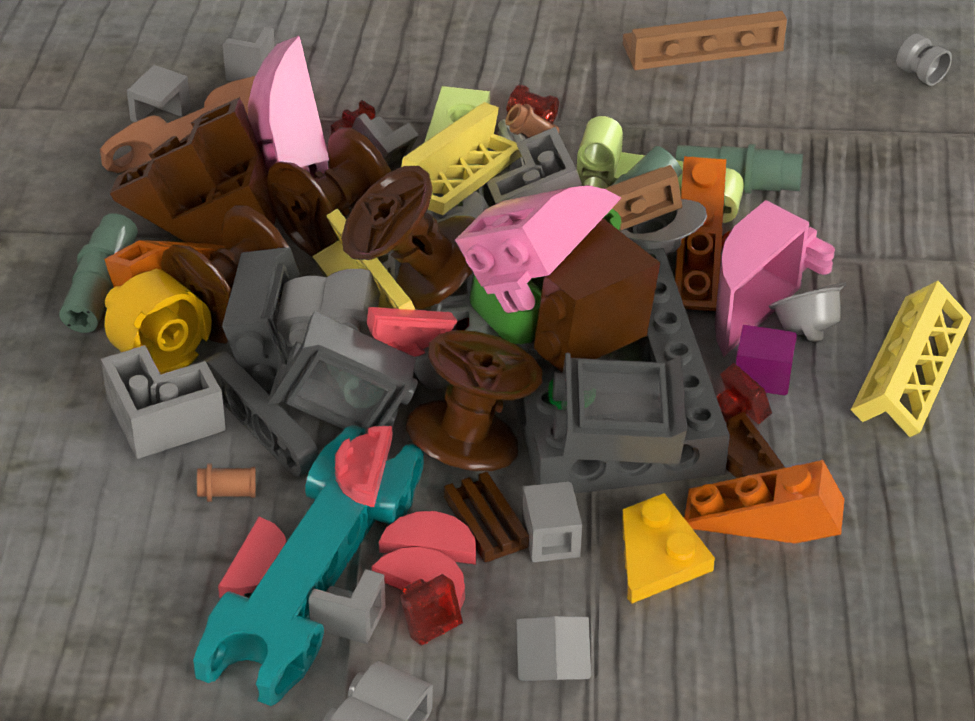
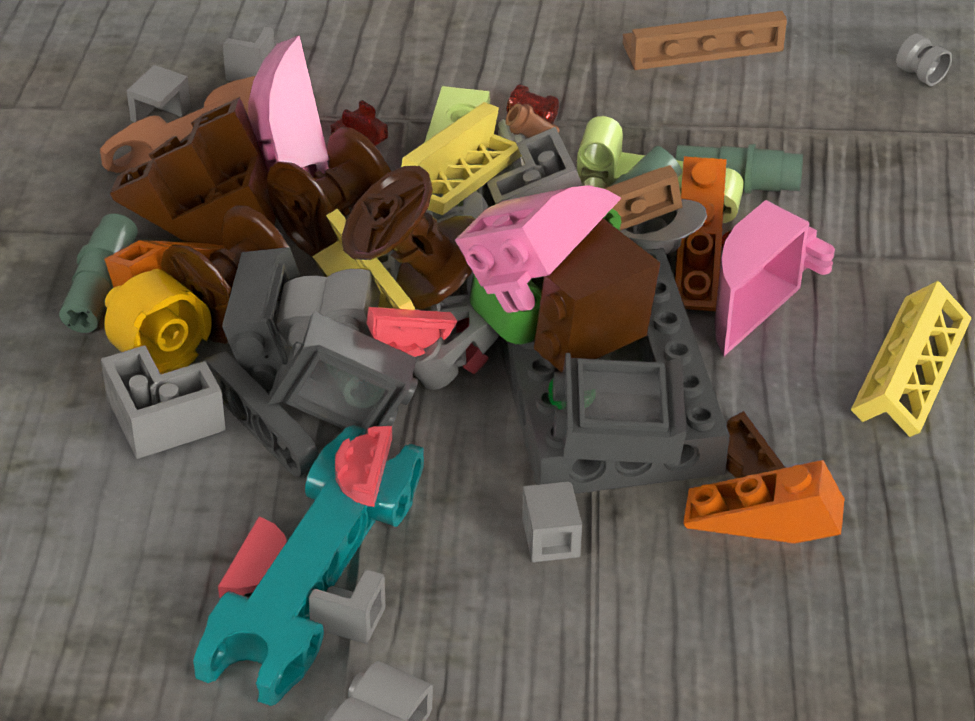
(226, 482): nougat pin -> none
(391, 144): light grey panel -> none
(415, 563): coral tile -> none
(430, 608): clear red tile -> none
(431, 531): coral tile -> none
(473, 491): reddish brown tile -> none
(480, 375): reddish brown piece -> none
(553, 648): light grey panel -> none
(660, 548): yellow wing -> none
(742, 395): clear red tile -> none
(767, 357): magenta panel -> none
(810, 311): light grey piece -> none

